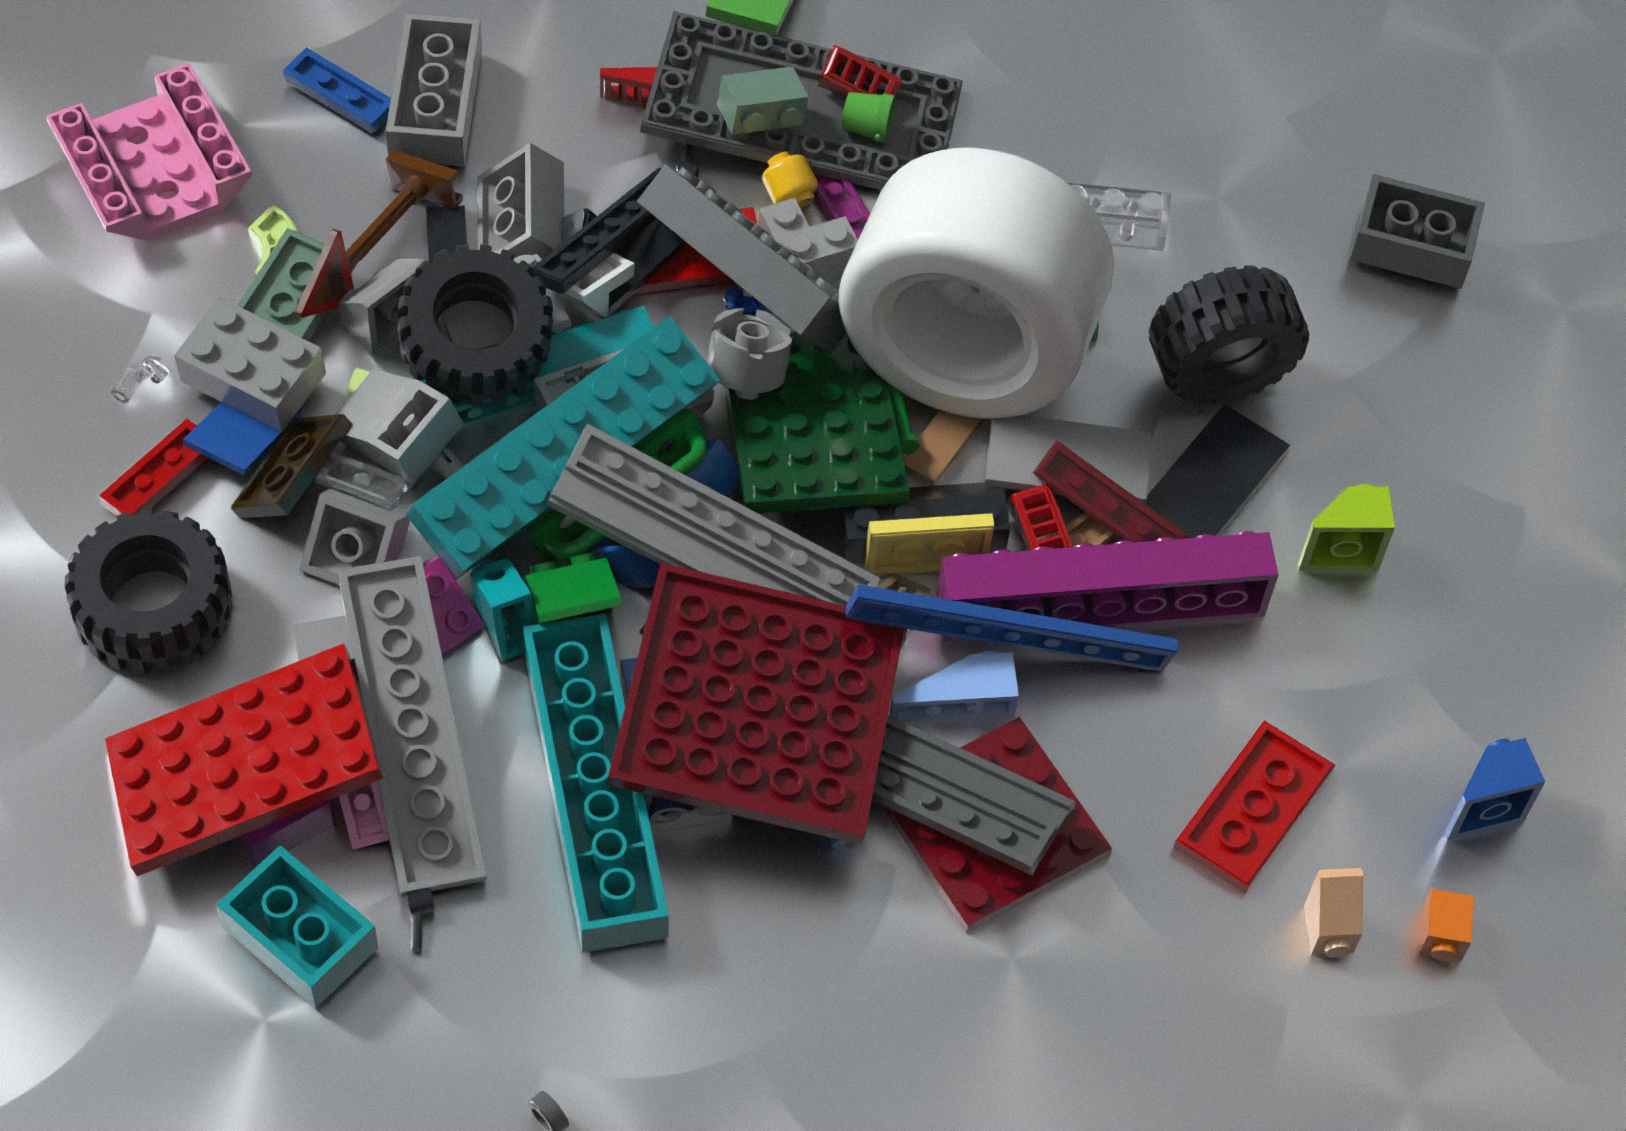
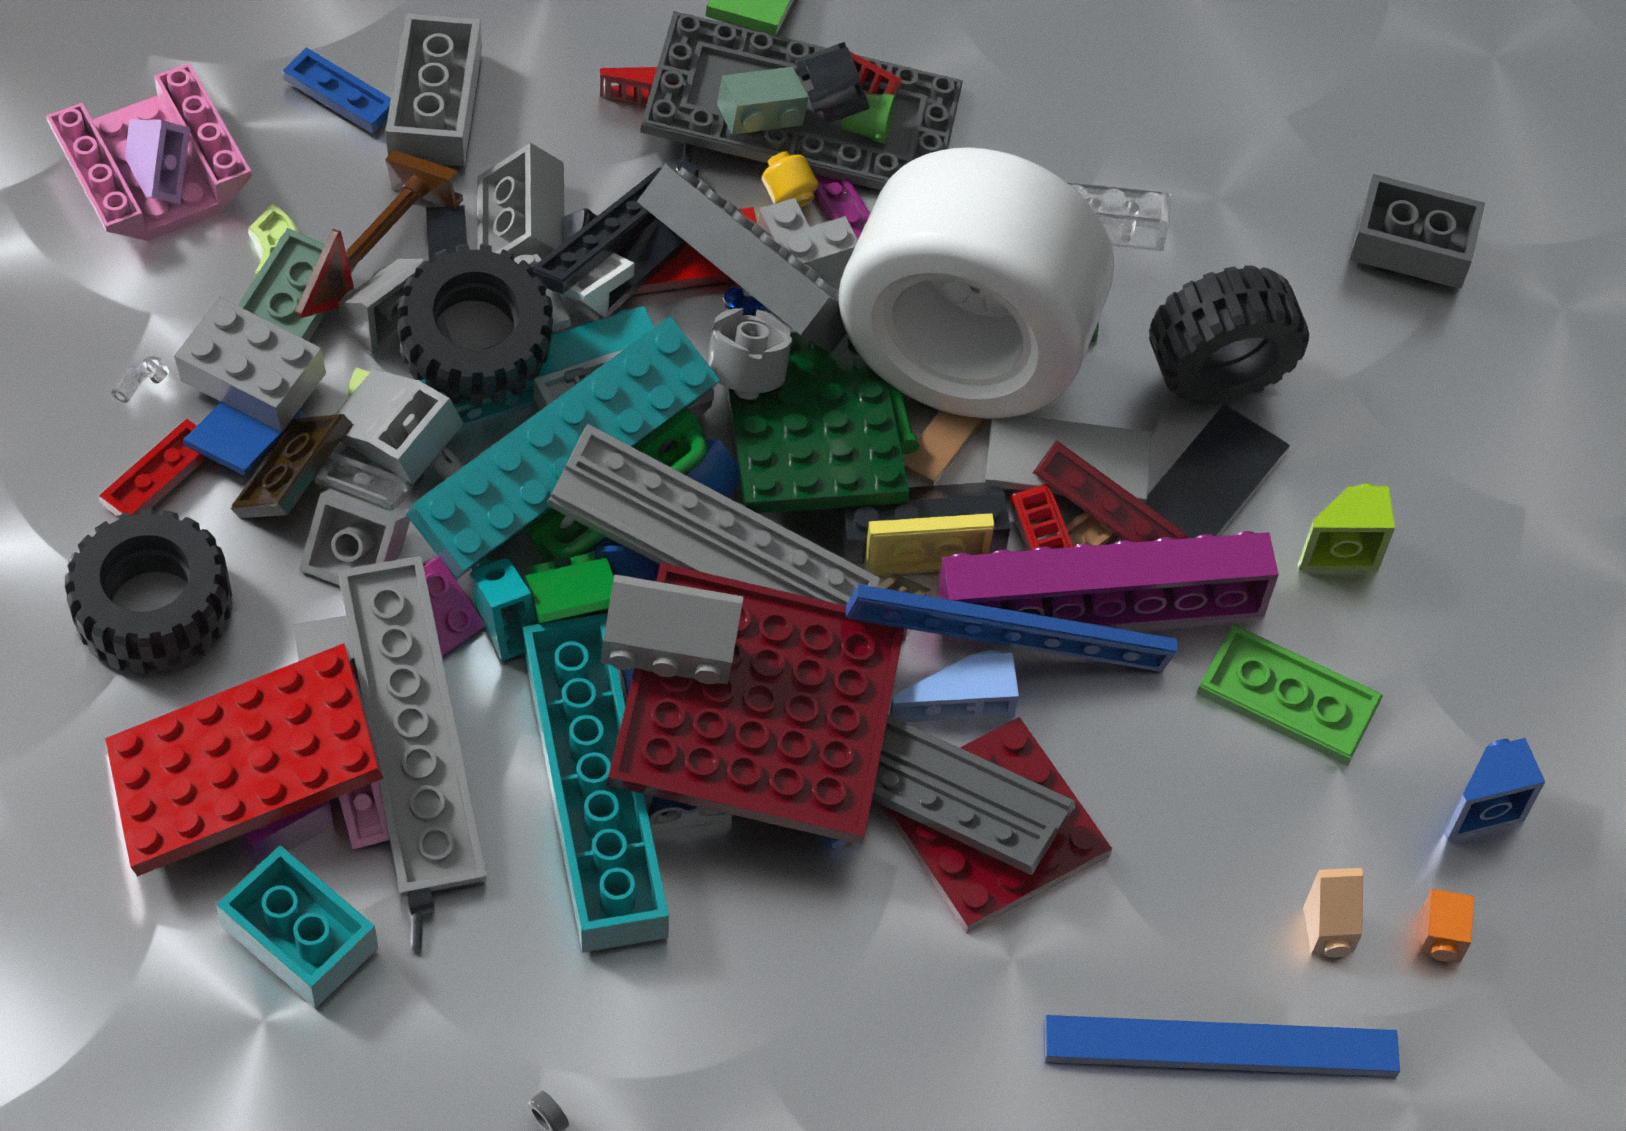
(158, 157): none -> lavender slope
(671, 630): none -> light grey slope
(834, 82): none -> black cylinder
(1221, 1046): none -> blue tile
(1254, 806): red tile -> none
(1290, 694): none -> bright green tile

